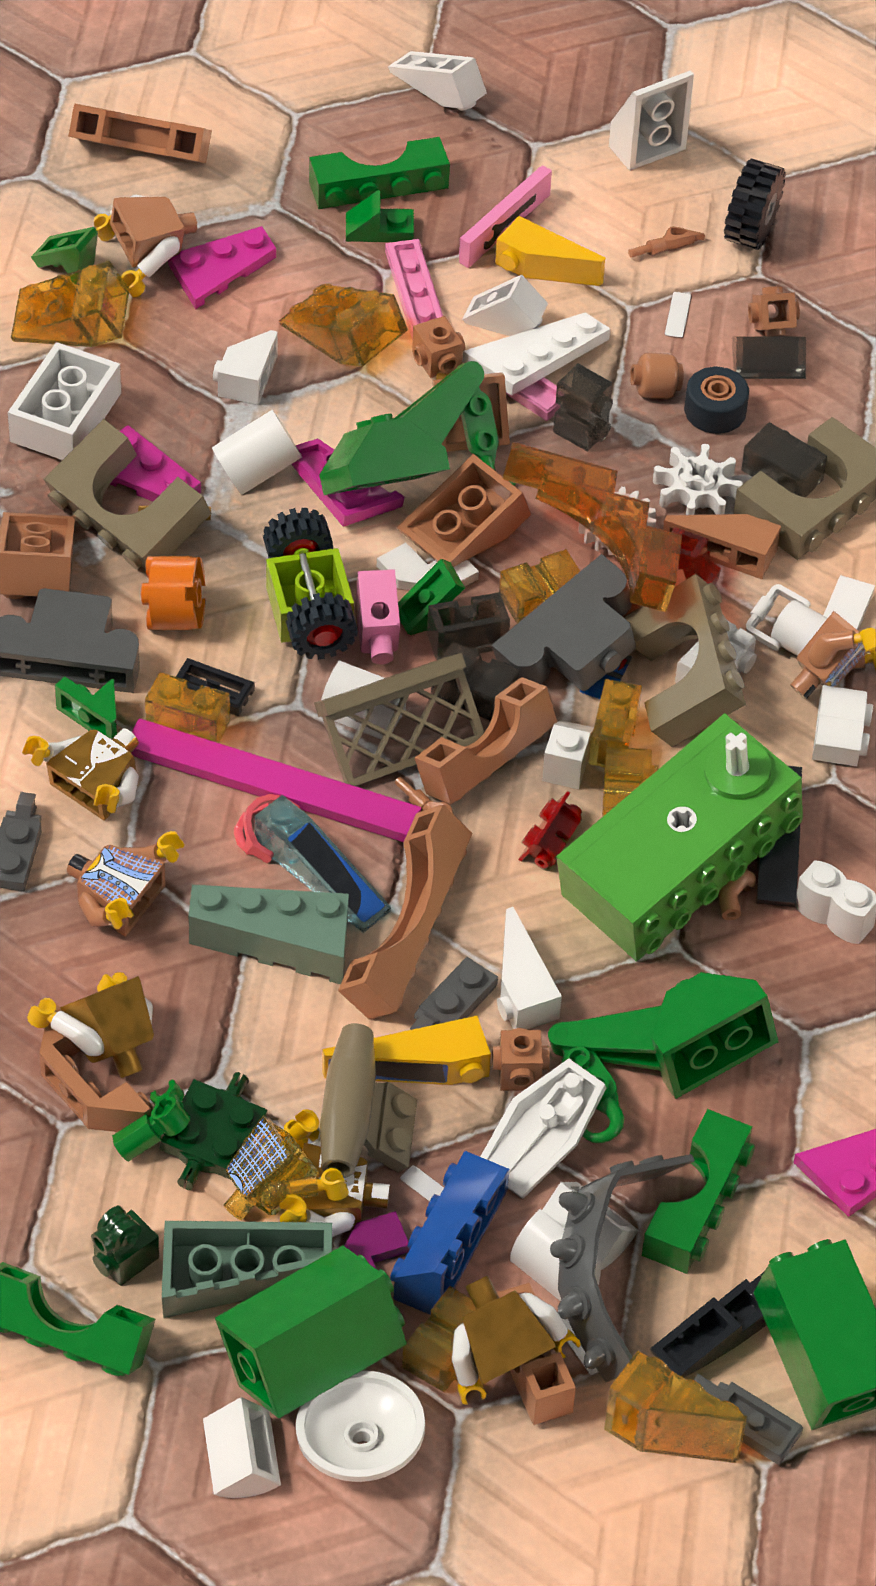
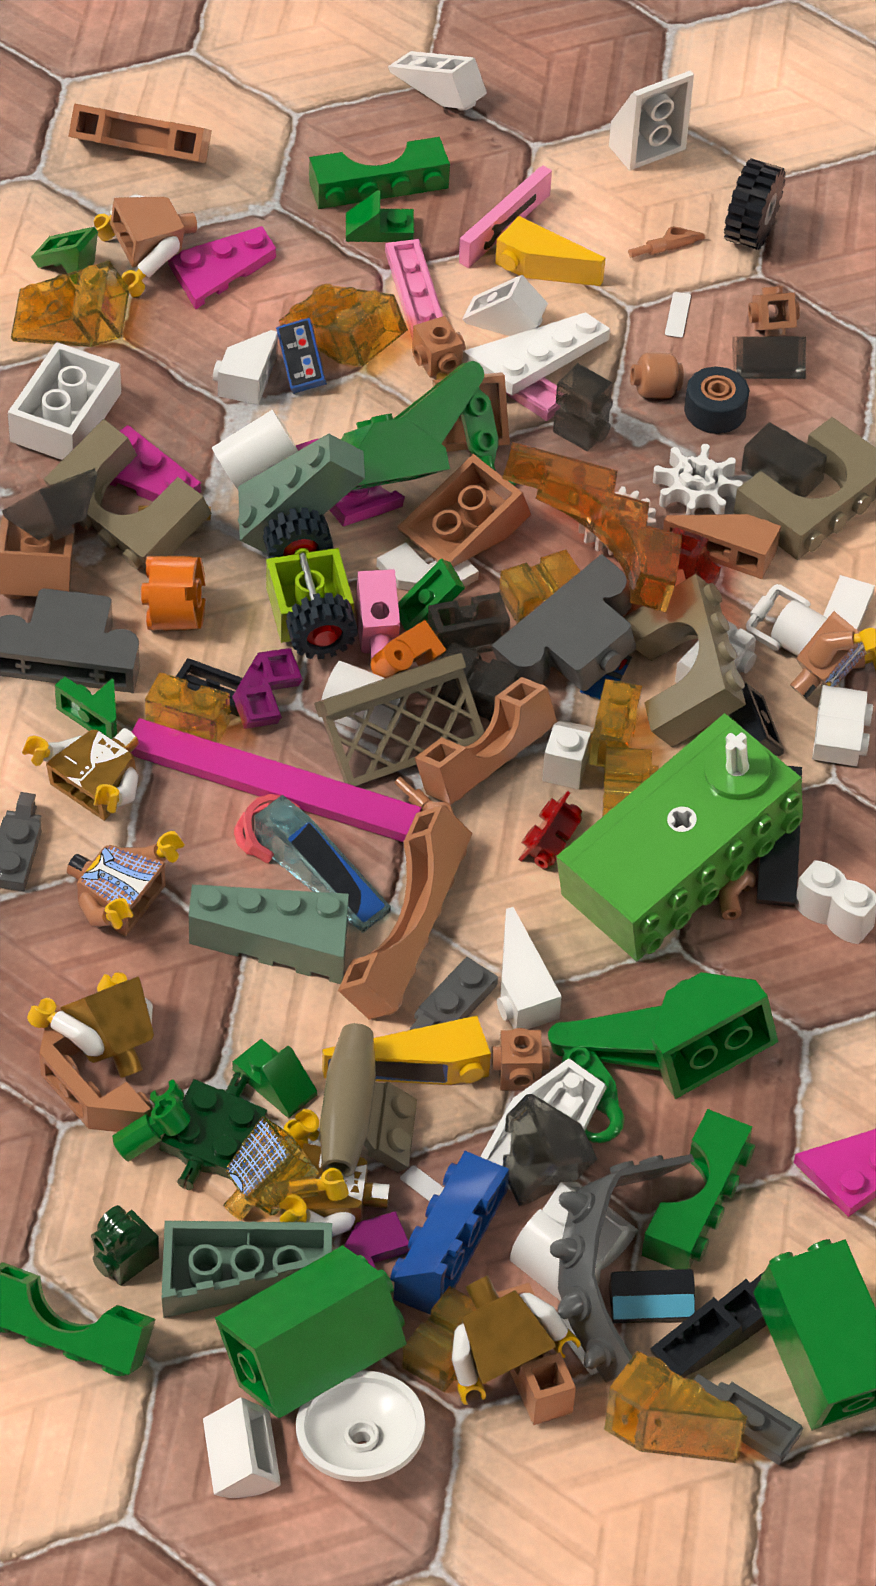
(54, 507): none -> clear smoke slope
(254, 694): none -> magenta tile
(276, 1076): none -> green slope
(301, 355): none -> tile
(307, 479): none -> sand green wedge
(412, 646): none -> orange leg
(543, 1149): none -> clear smoke slope
(652, 1295): none -> slope
(757, 720): none -> black slope

